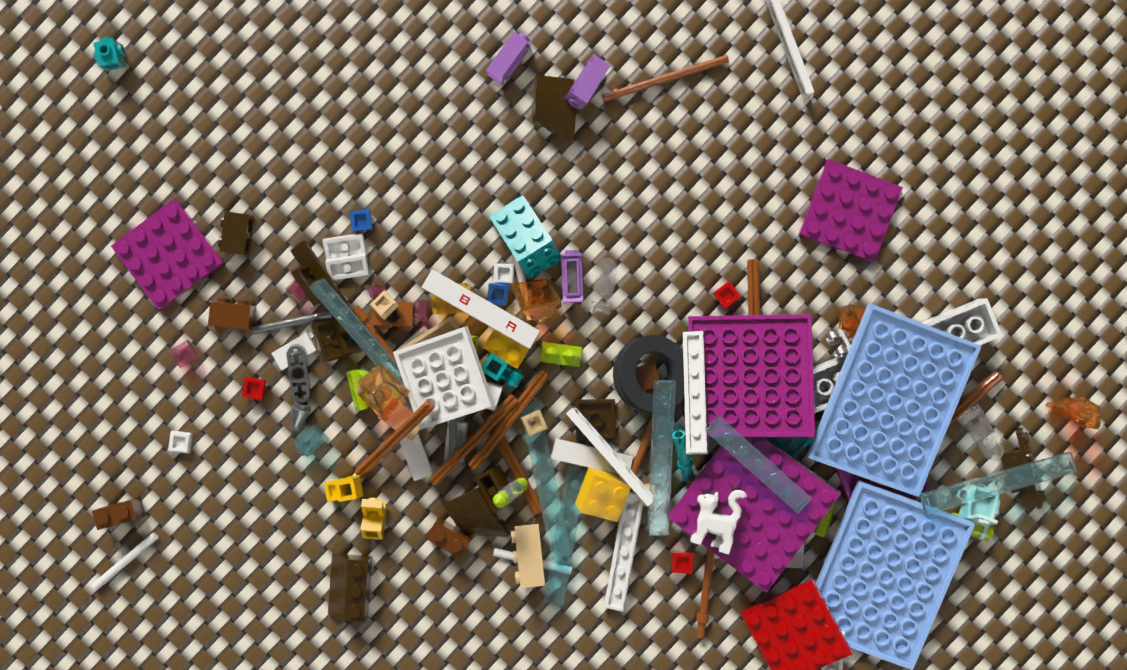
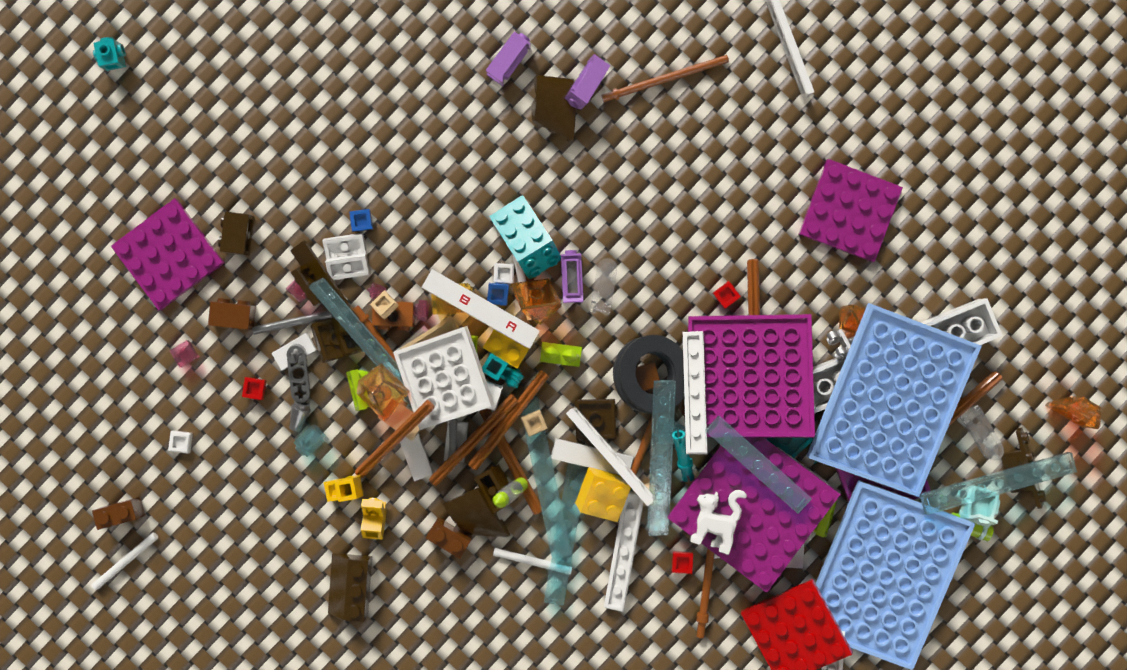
(528, 556): tan brick -> none

